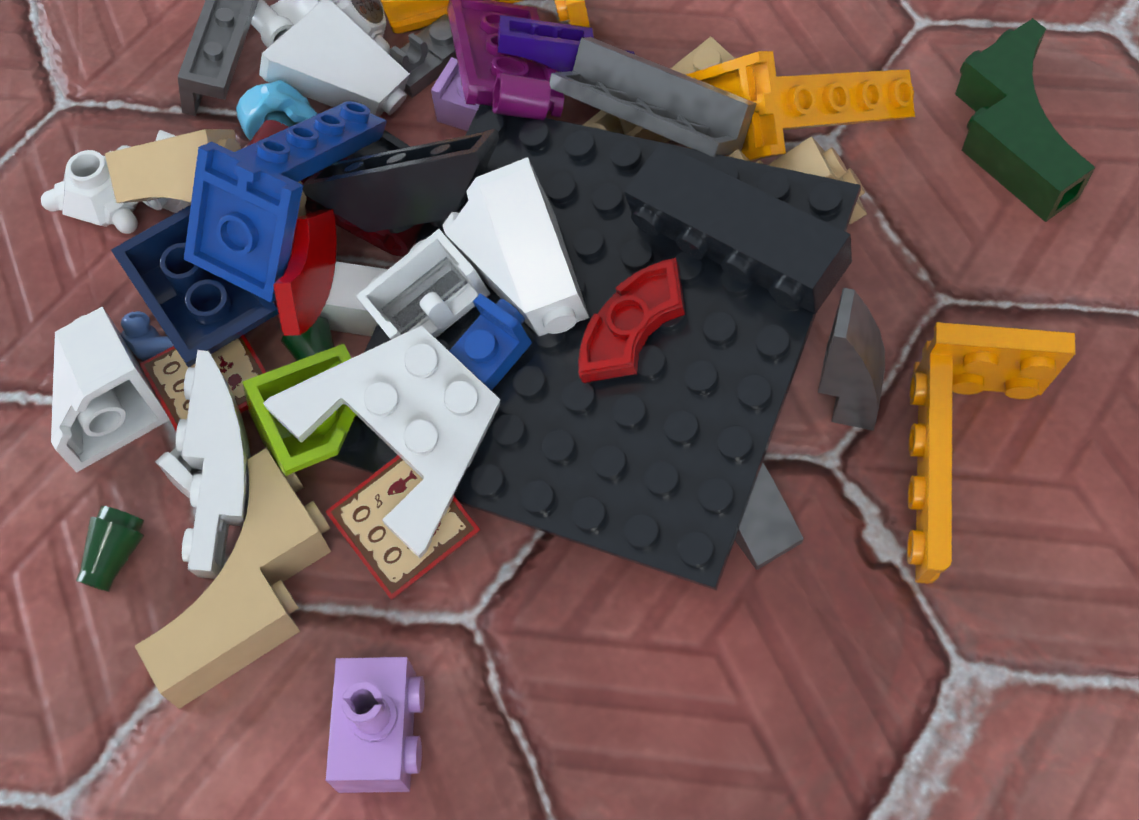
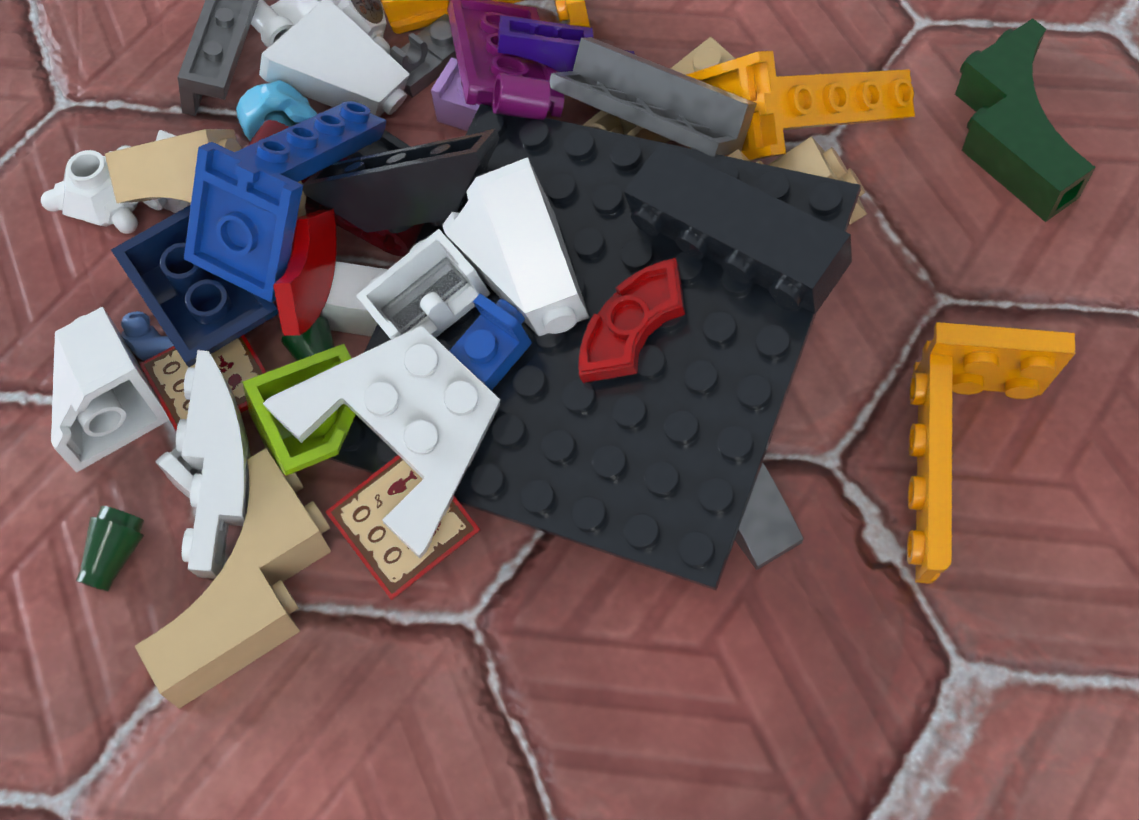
(373, 725): lavender brick -> none
(854, 364): flat silver slope -> none

